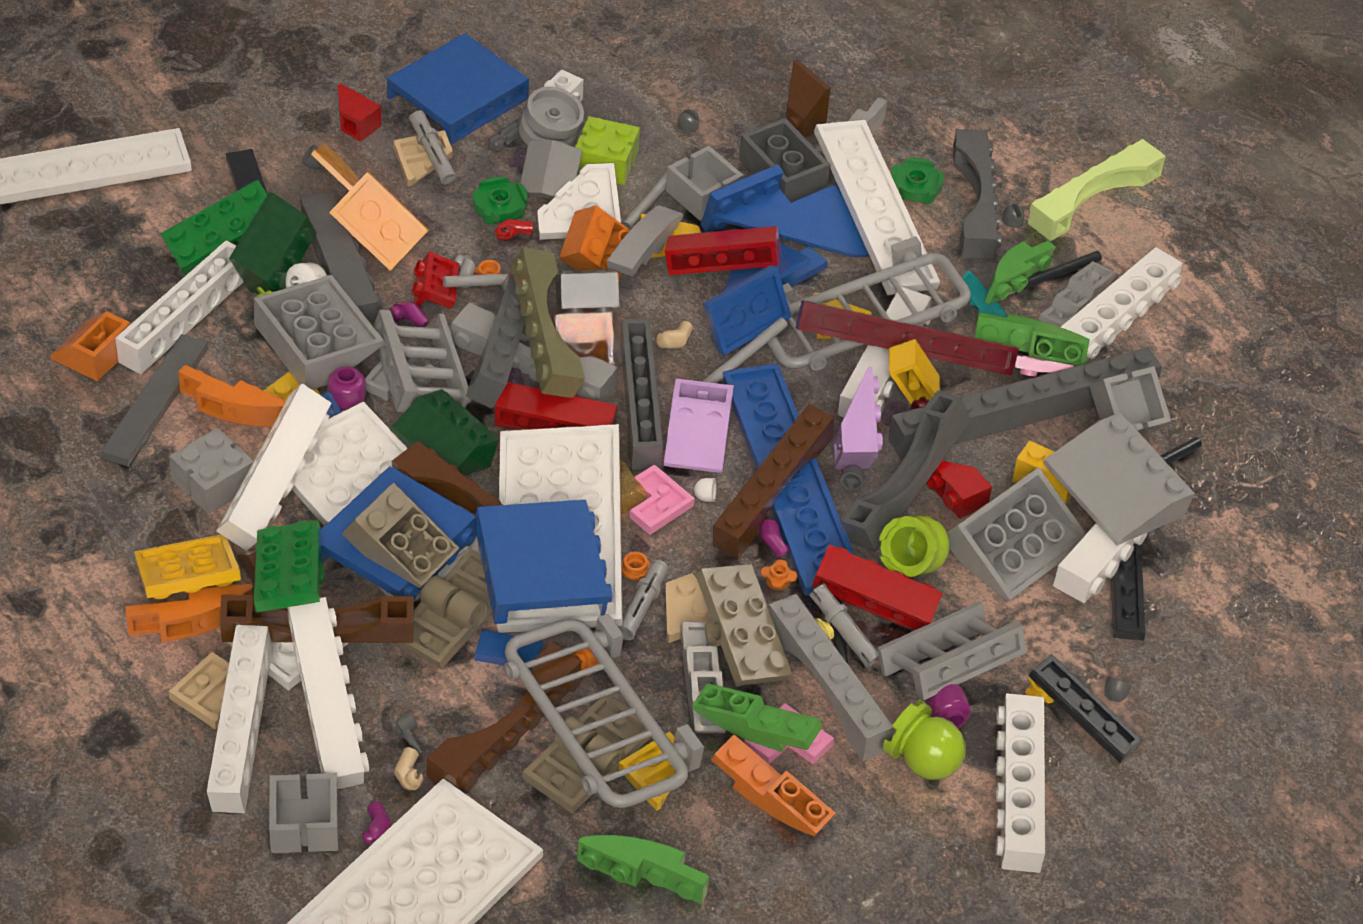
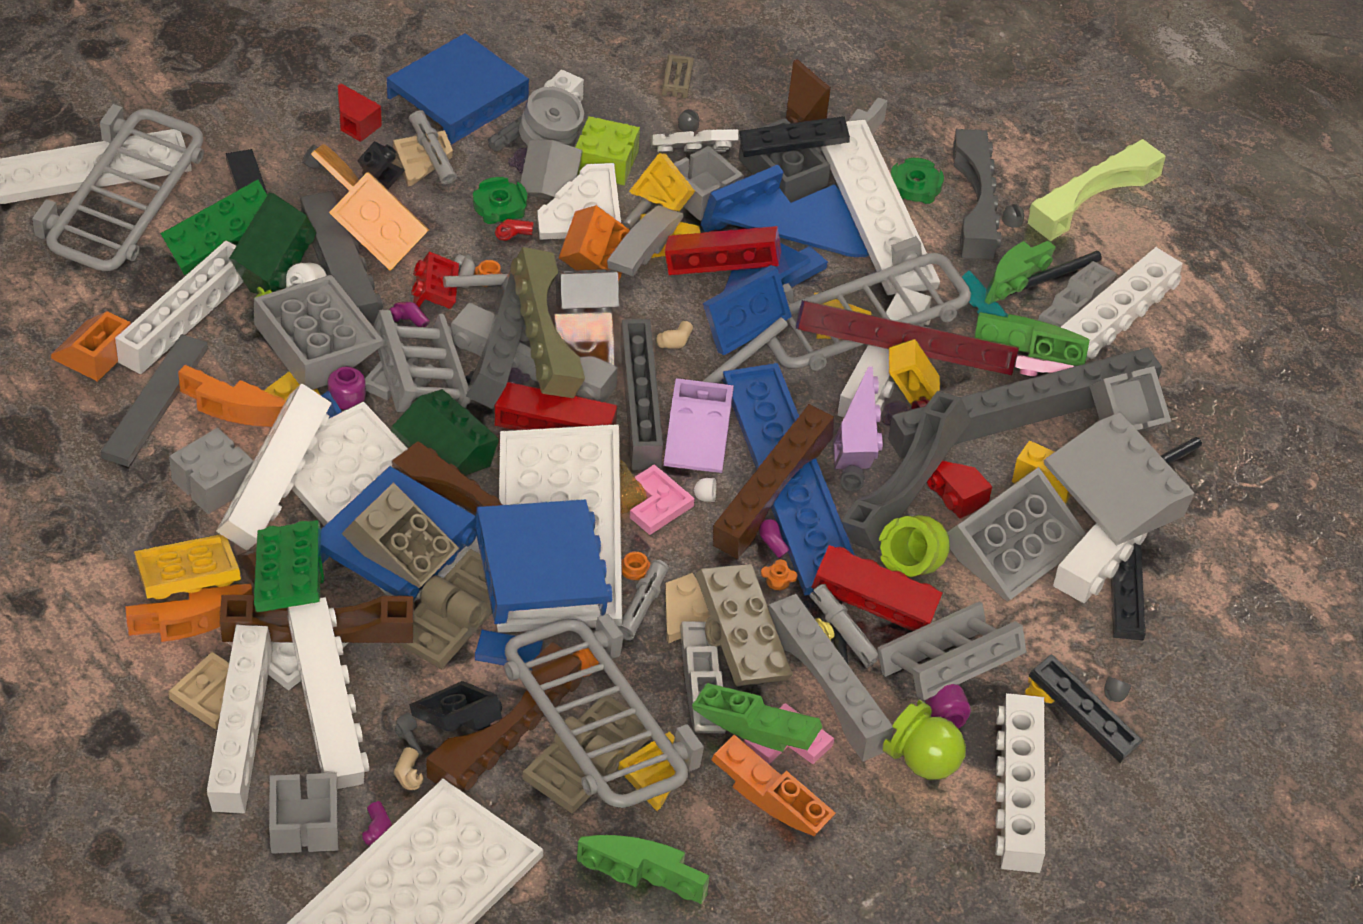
(116, 130): none -> light grey bar
(381, 163): none -> black brick
(459, 706): none -> black plate
(663, 184): none -> yellow wing
(675, 89): none -> dark tan tile
(717, 139): none -> white plate
(794, 136): none -> black tile

